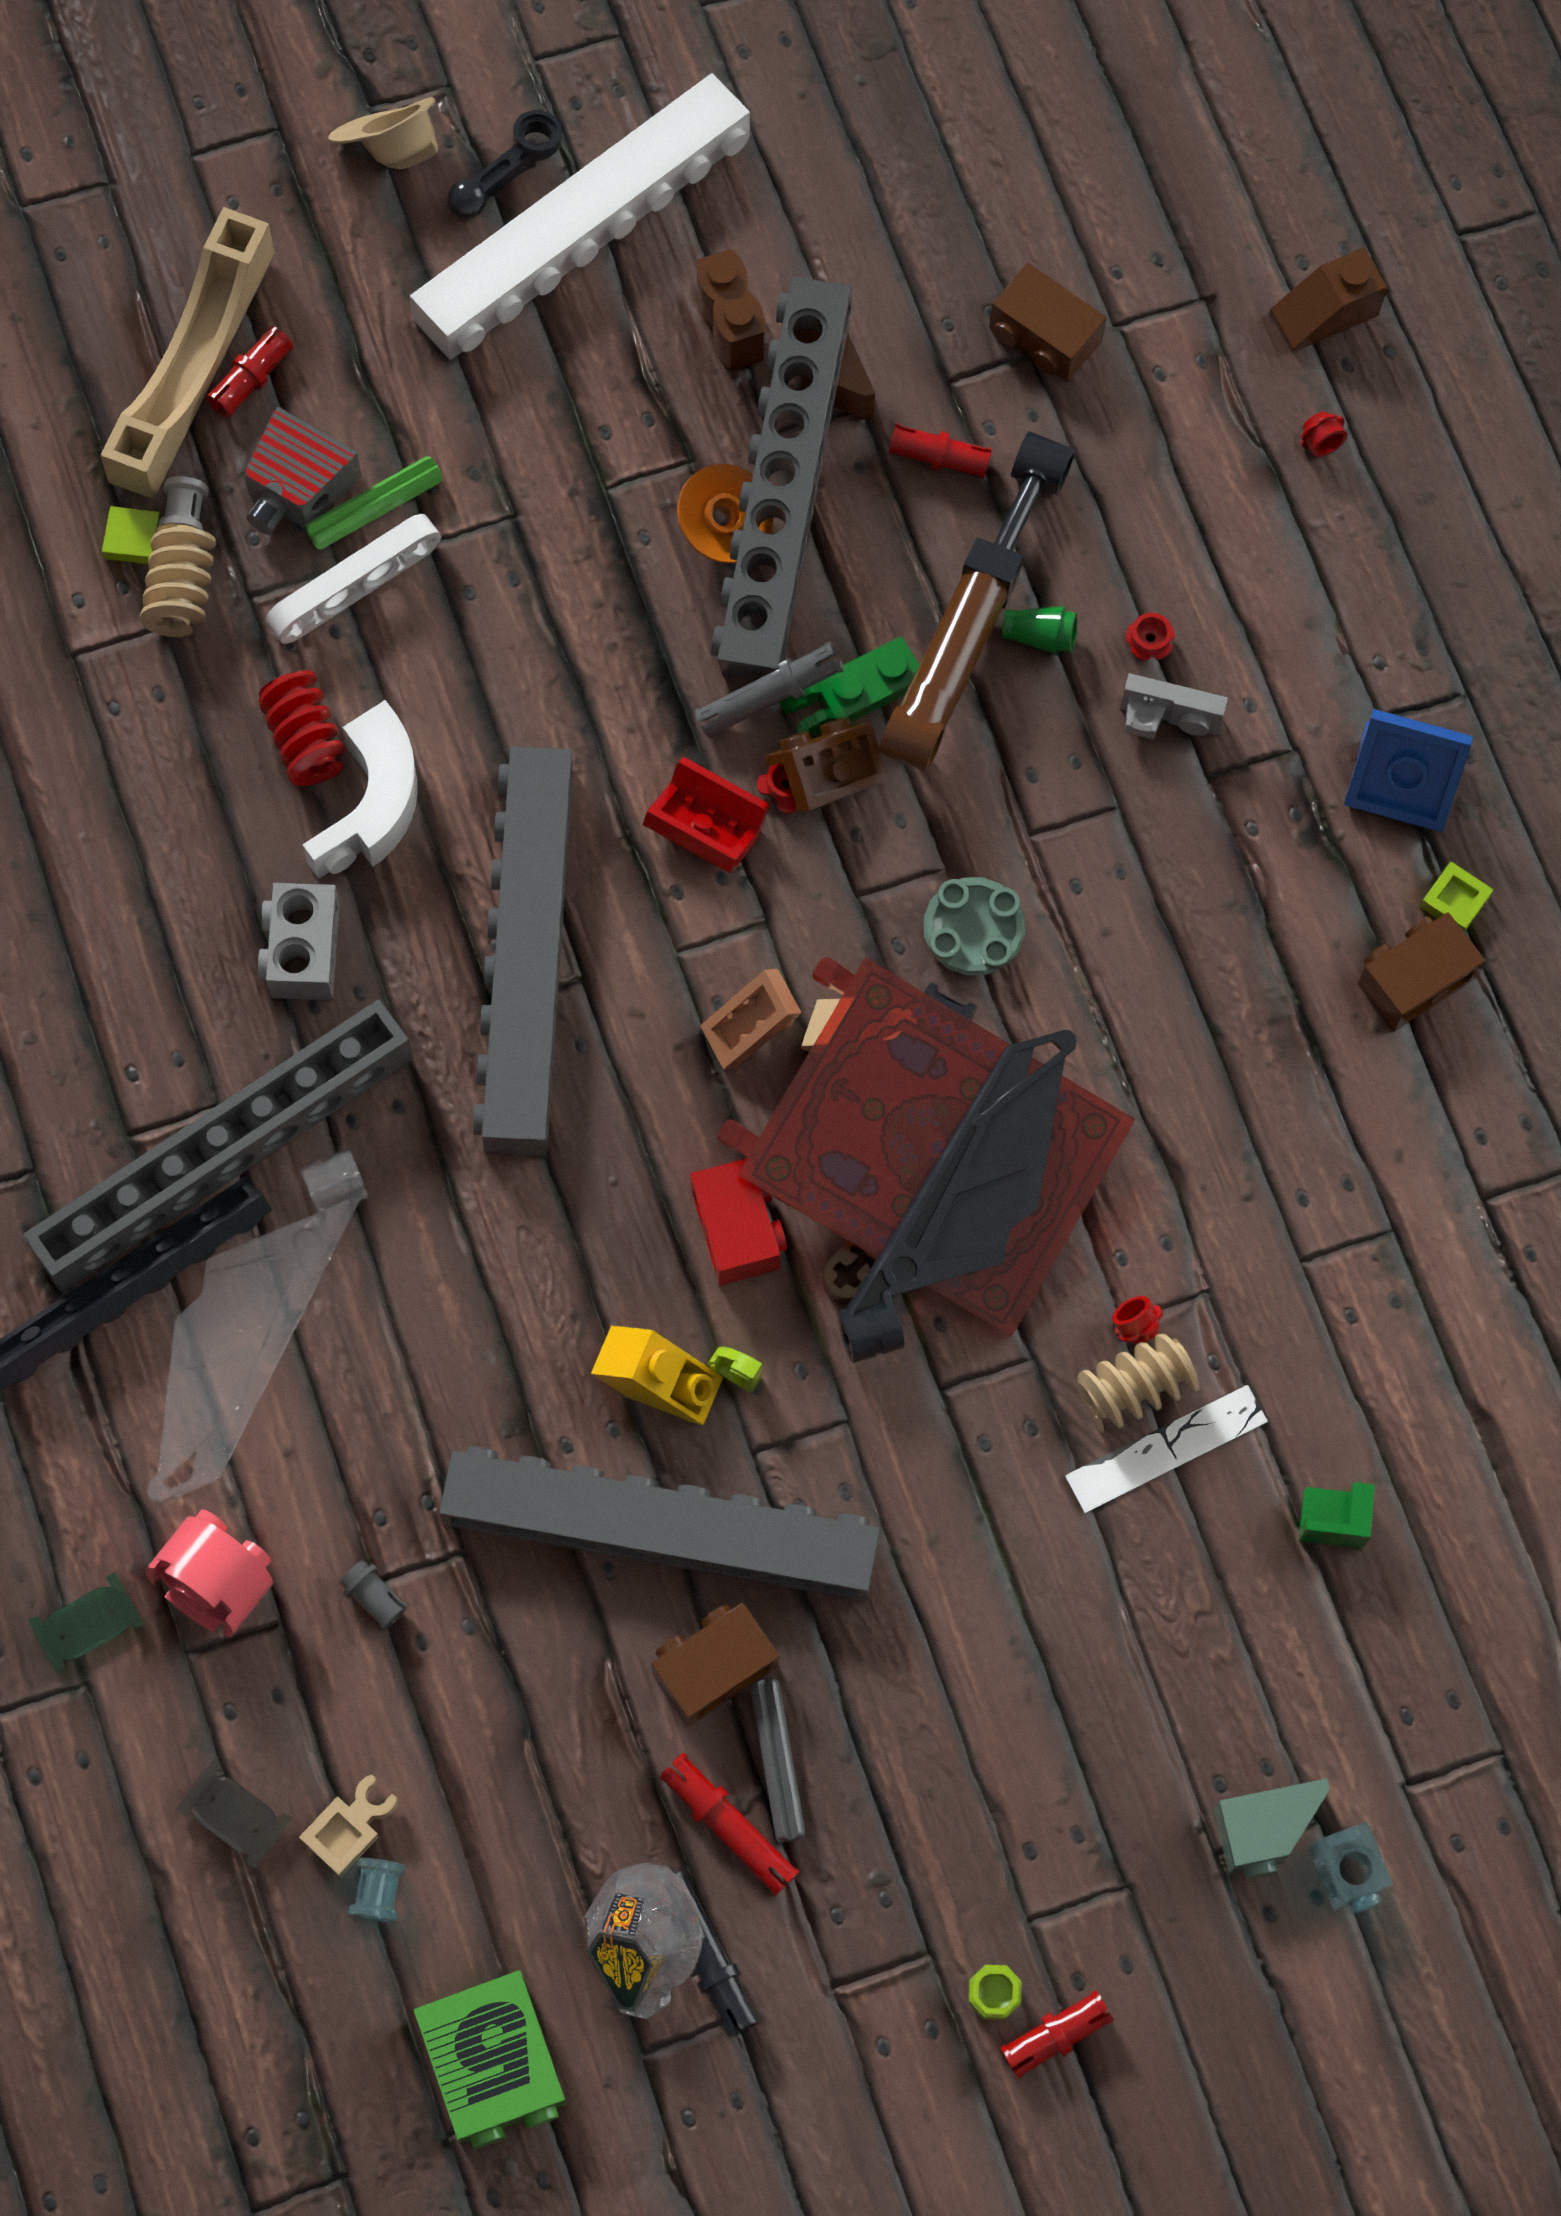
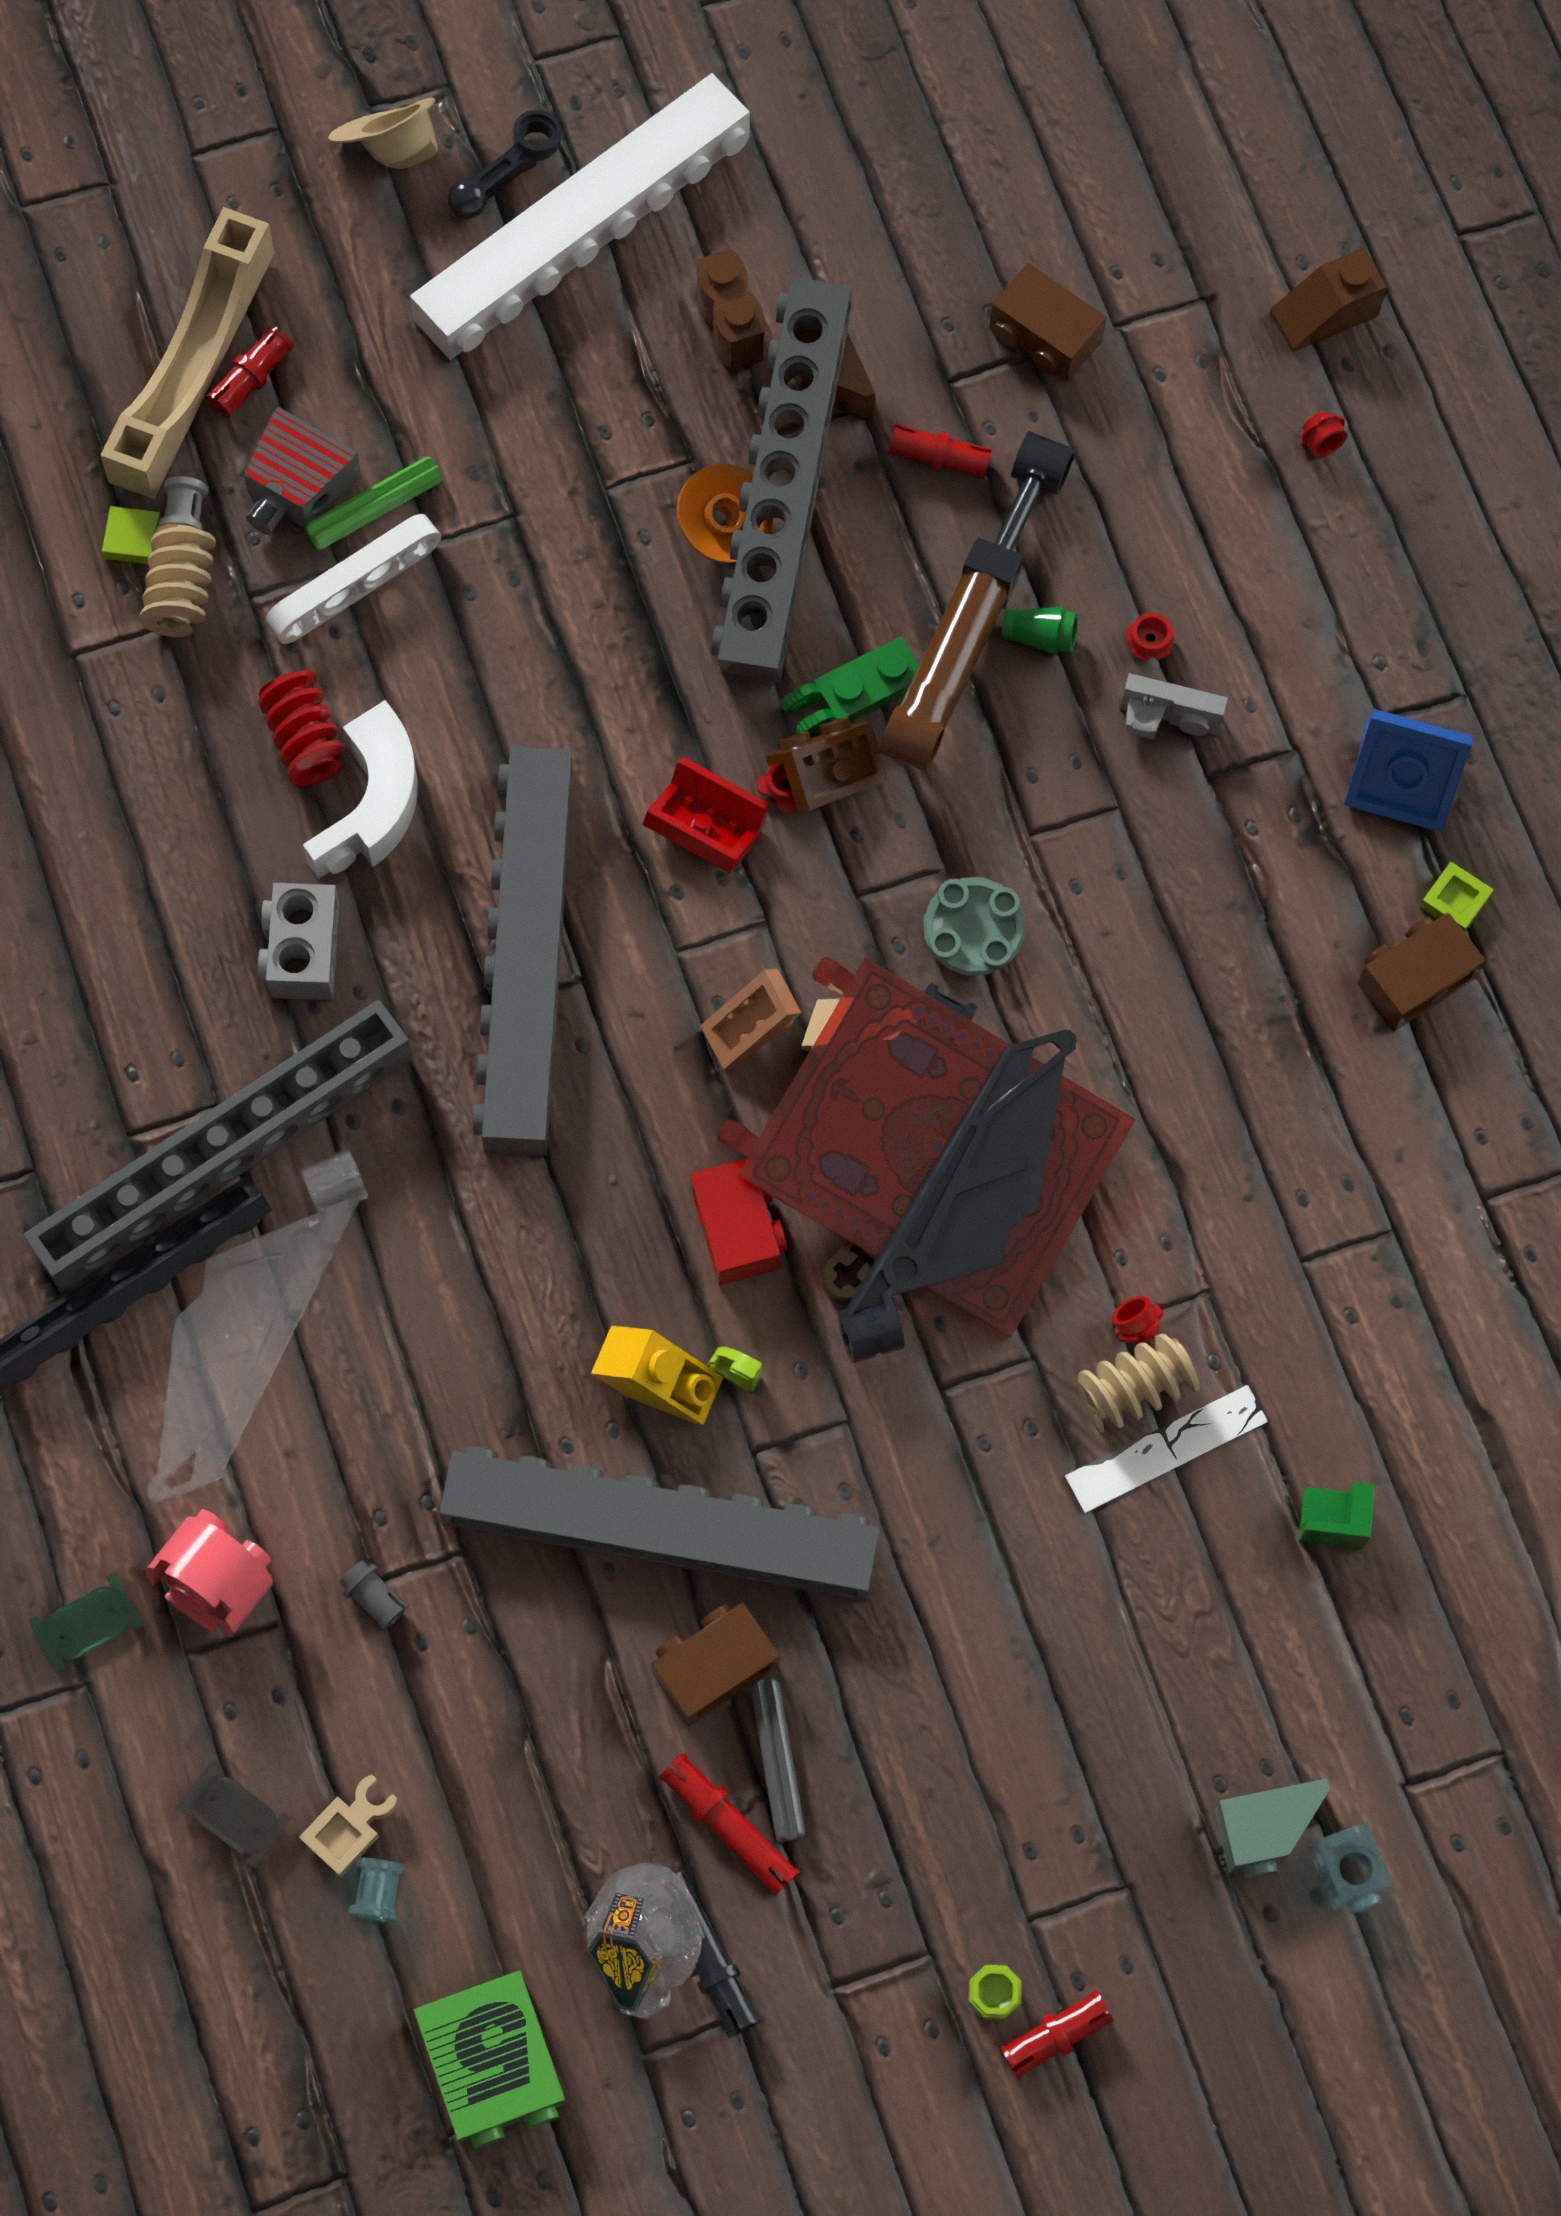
(771, 689): dark grey pin -> none

